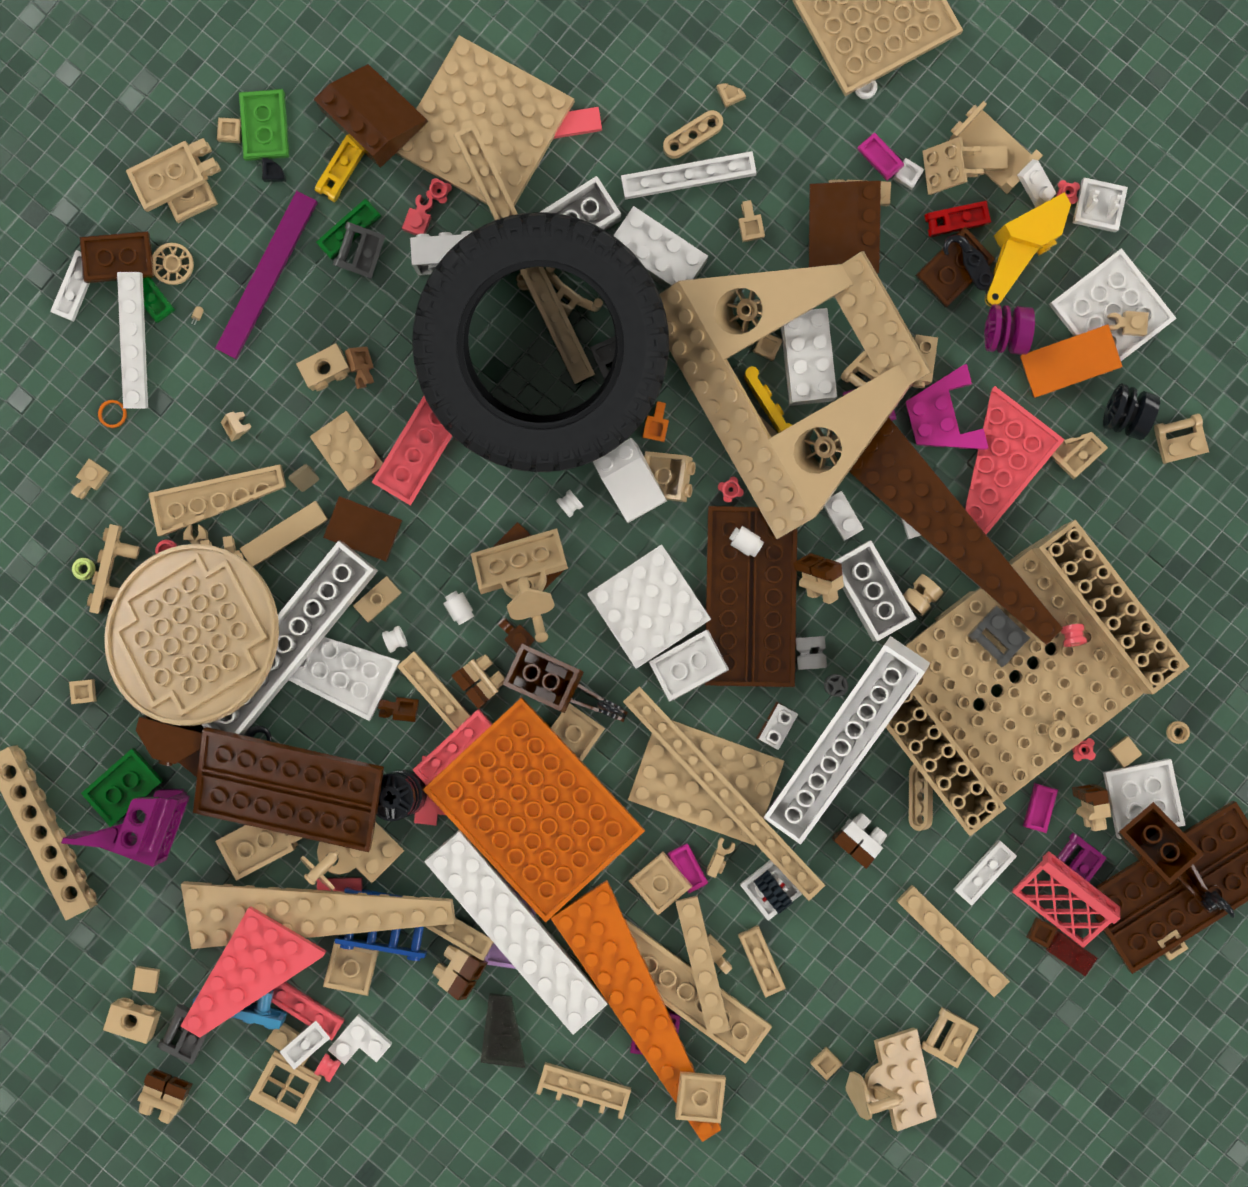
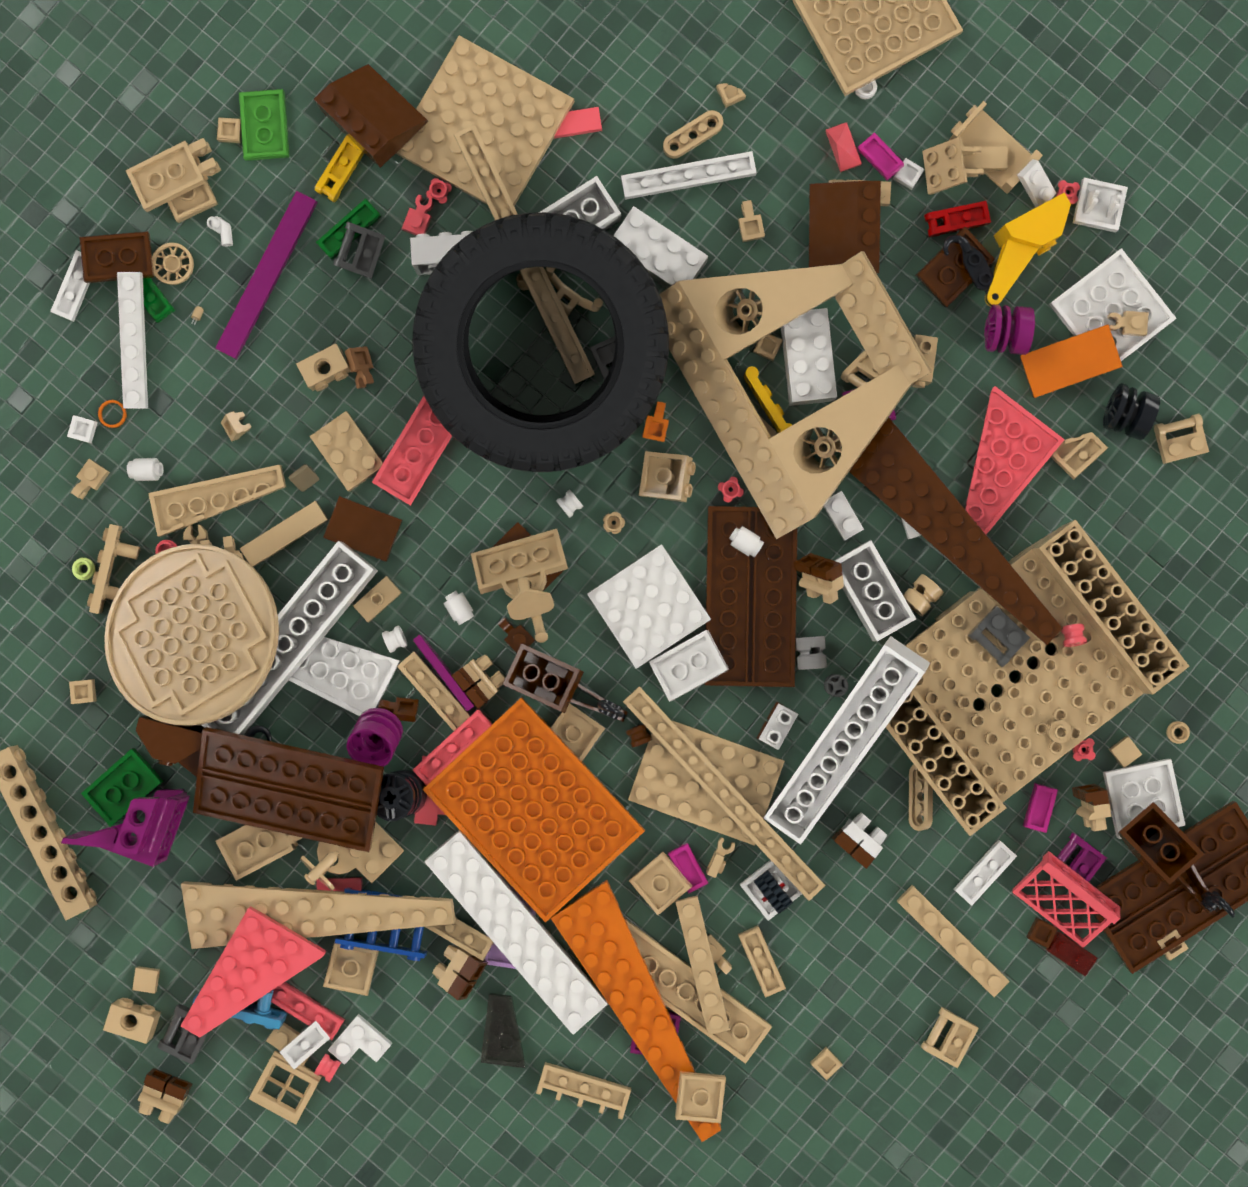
(82, 429): none -> white plate
(145, 469): none -> white brick
(223, 228): none -> white arm
(272, 171): black tile -> none
(375, 737): none -> magenta wheel
(443, 671): none -> magenta tile
(615, 516): none -> tan plate
(630, 480): white slope -> none
(638, 735): none -> reddish brown wheel
(843, 147): none -> coral slope
(901, 1082): tan plate -> none
(934, 416): dark pink wing -> none

